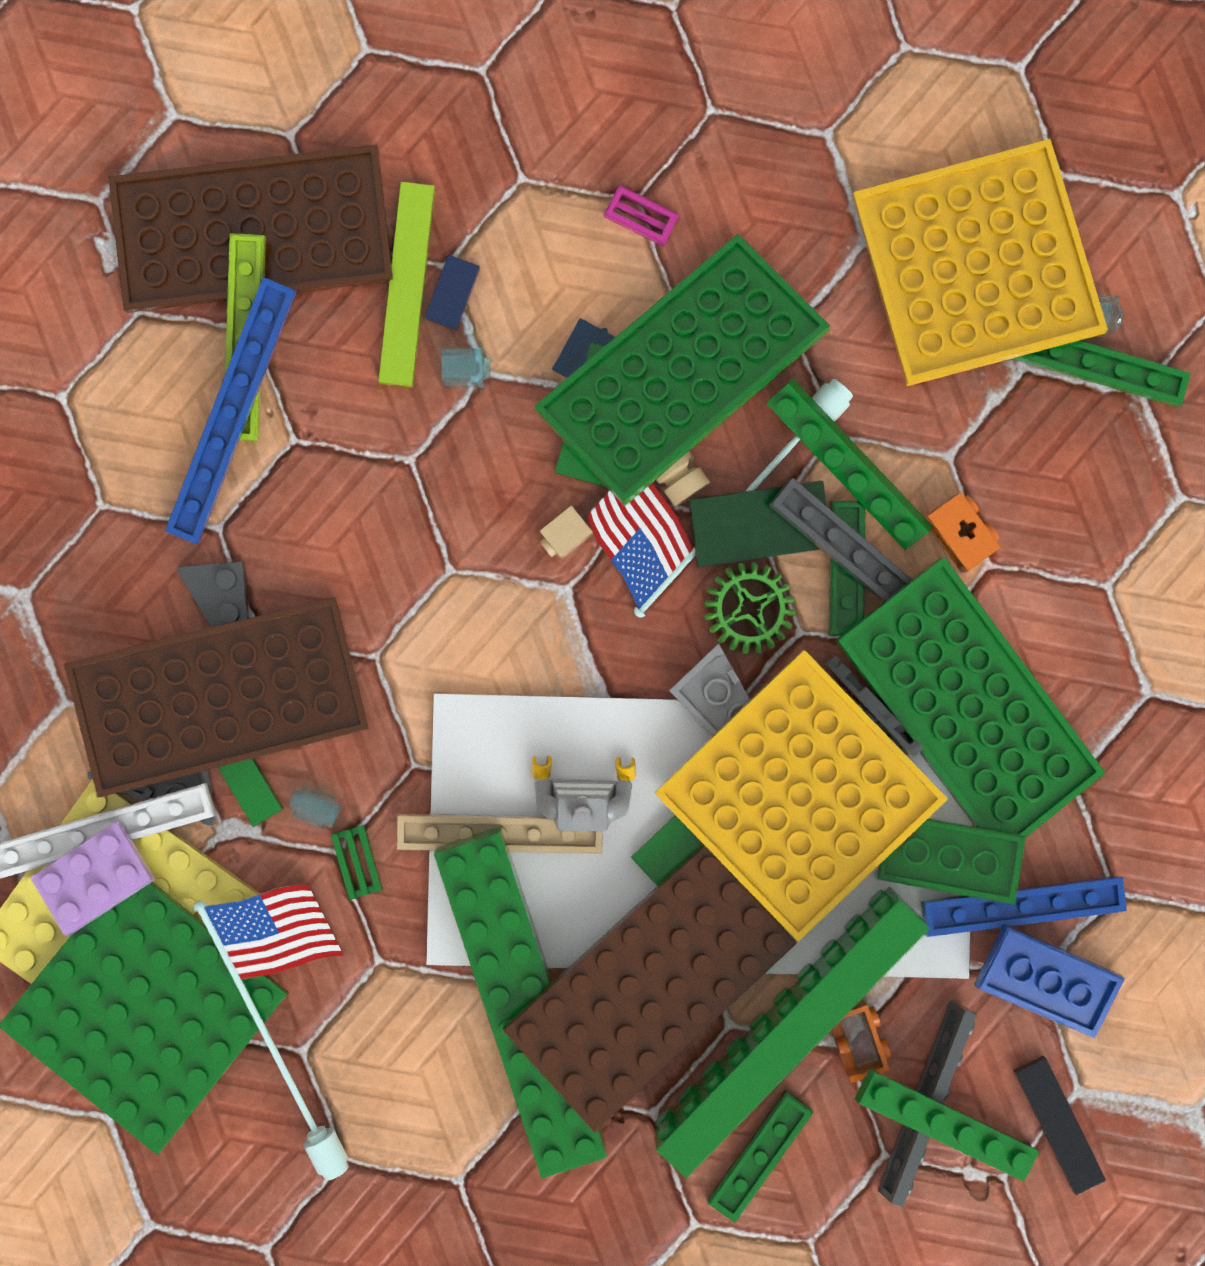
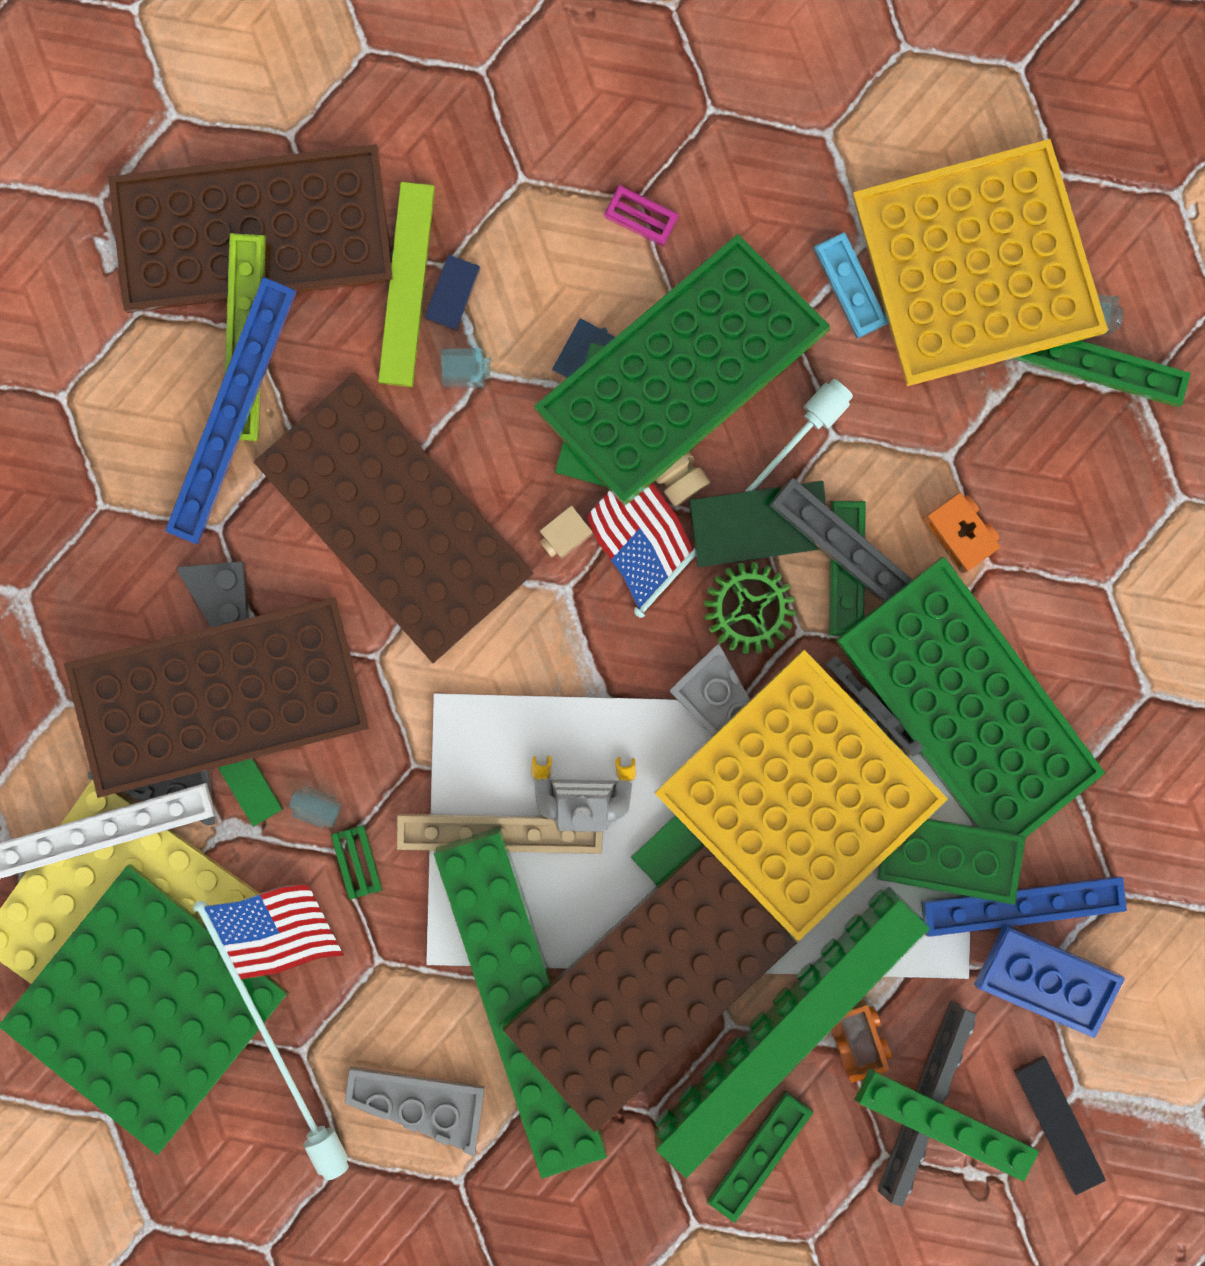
(92, 878): lavender plate -> none
(393, 518): none -> reddish brown plate
(422, 1104): none -> light grey wing
(849, 464): green plate -> none
(850, 285): none -> medium azure tile

